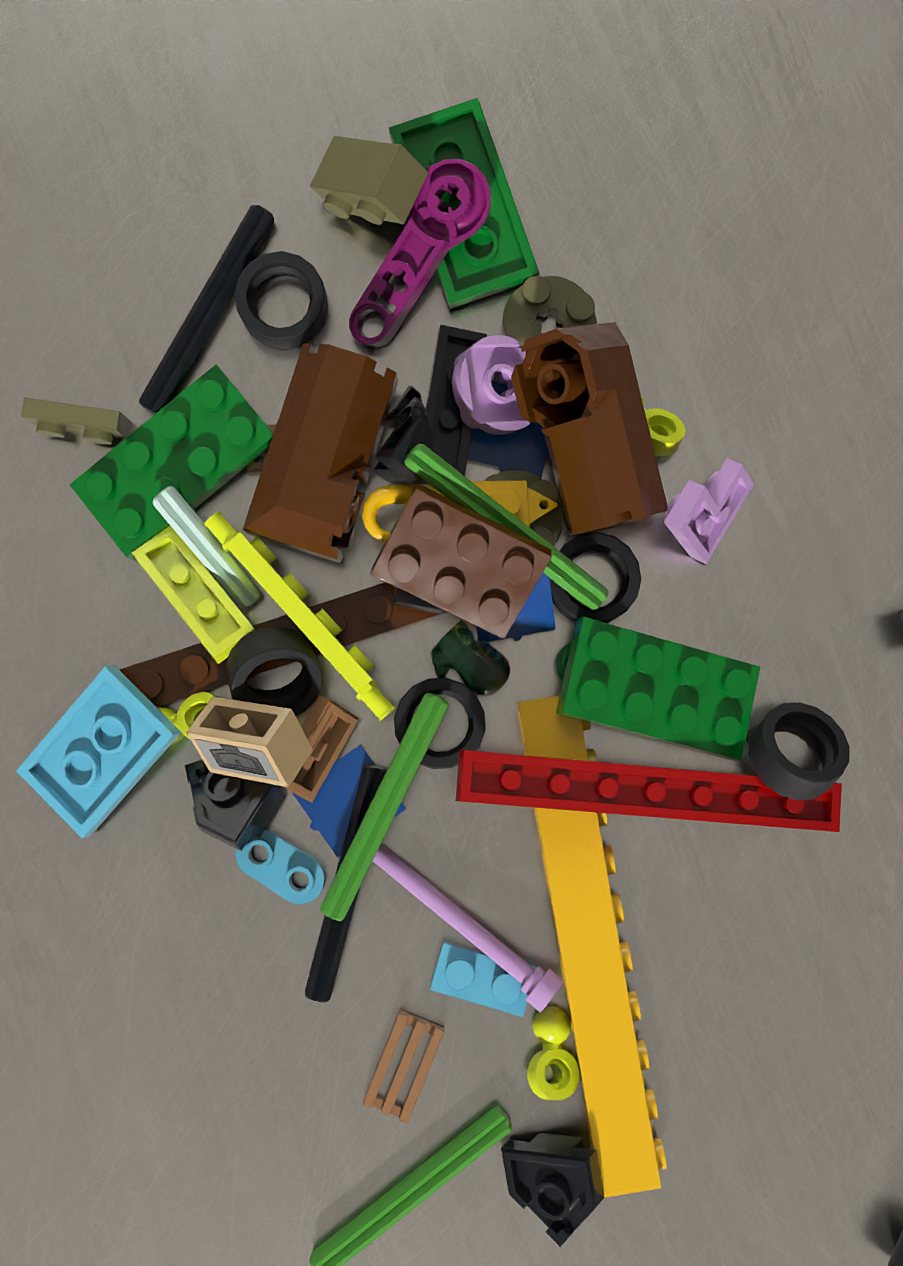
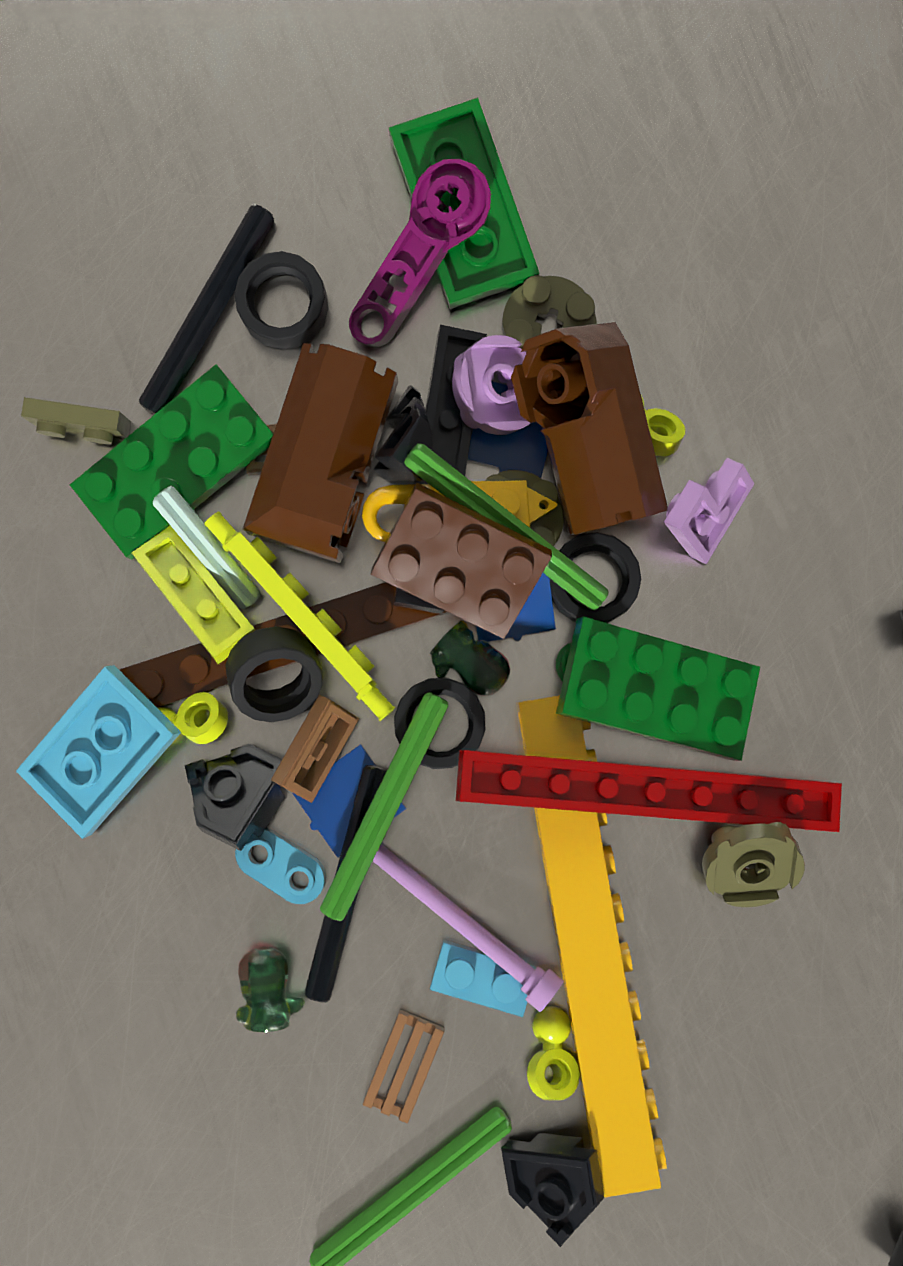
(250, 741): tan brick -> none
(263, 986): none -> clear green animal
(368, 180): olive brick -> none
(767, 845): none -> olive plate
(815, 728): black tyre -> none

